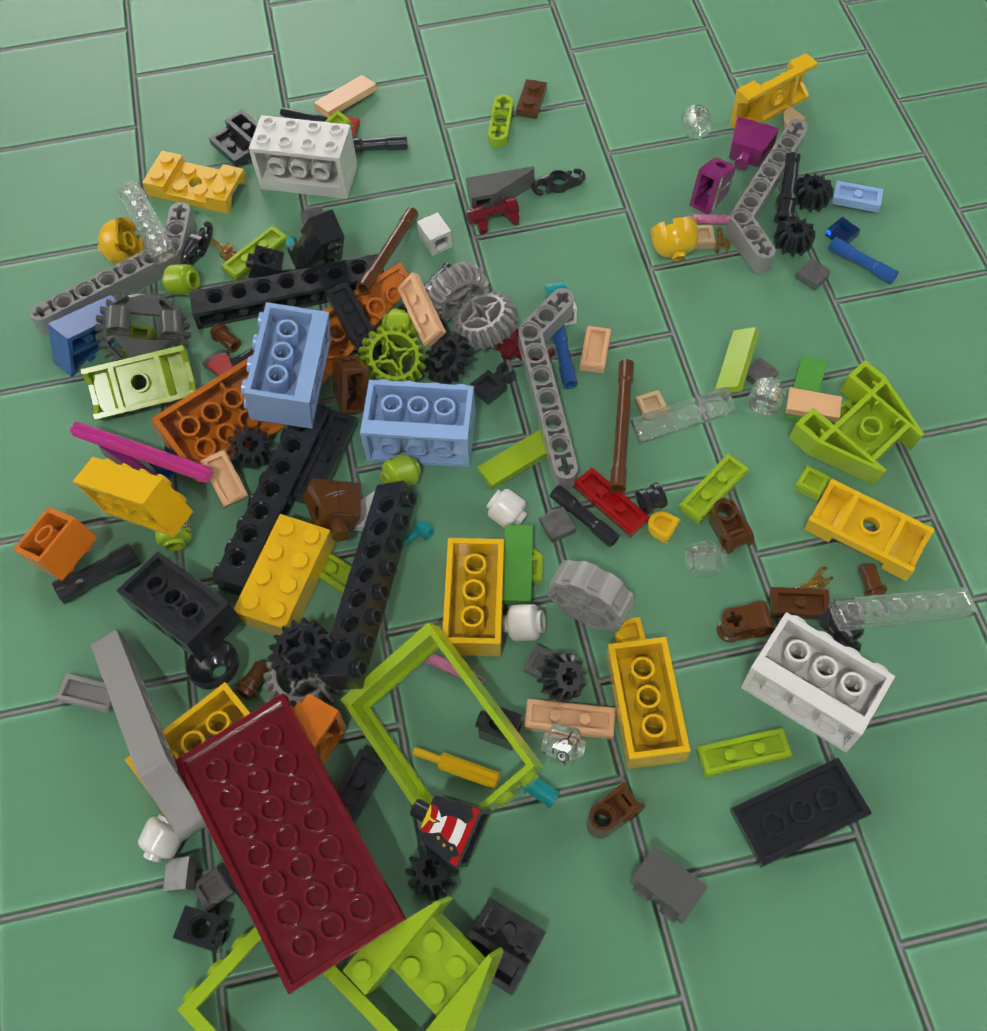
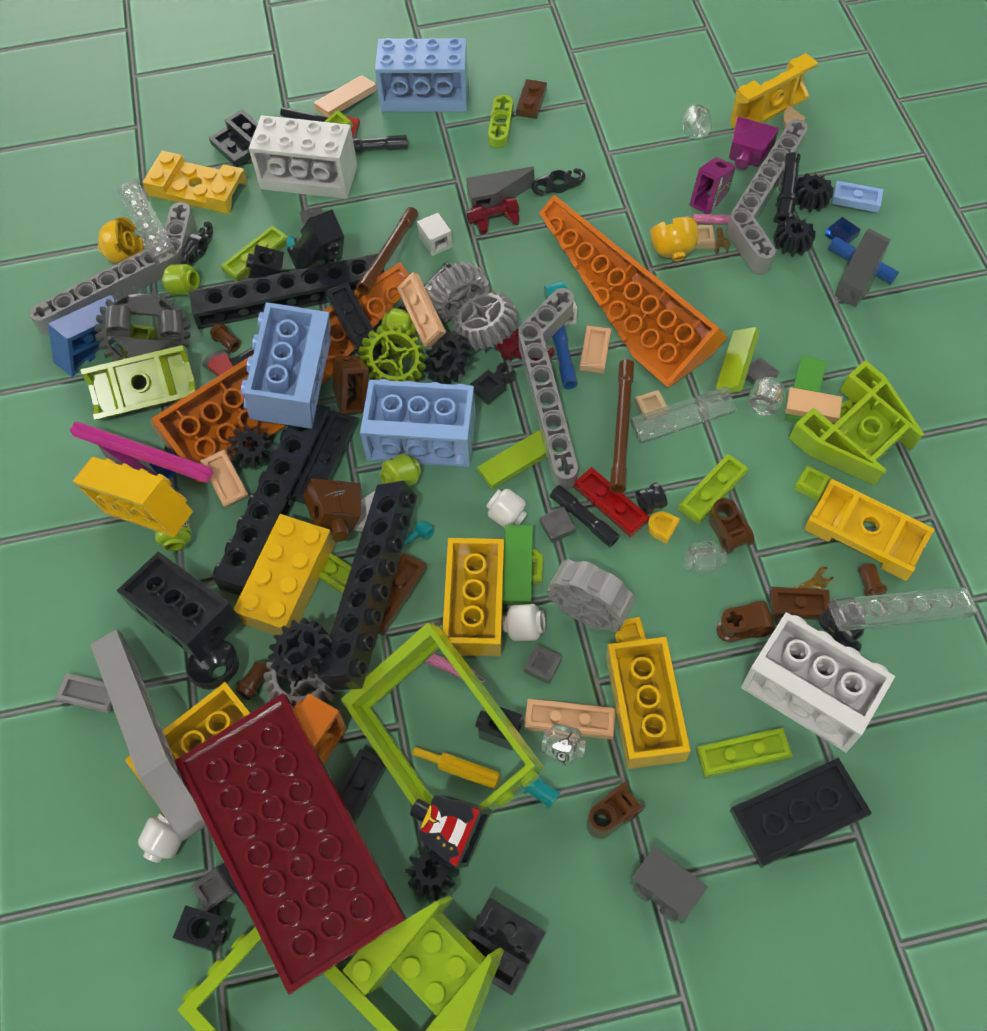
(55, 543): orange brick -> none
(79, 582): black axle -> none
(180, 874): flat silver tile -> none
(226, 250): clear orange hand -> none
(406, 579): none -> reddish brown plate
(422, 75): none -> light blue brick
(561, 677): black gear -> none
(648, 315): none -> orange wedge
(813, 274): flat silver tile -> none
(862, 268): none -> dark grey slope

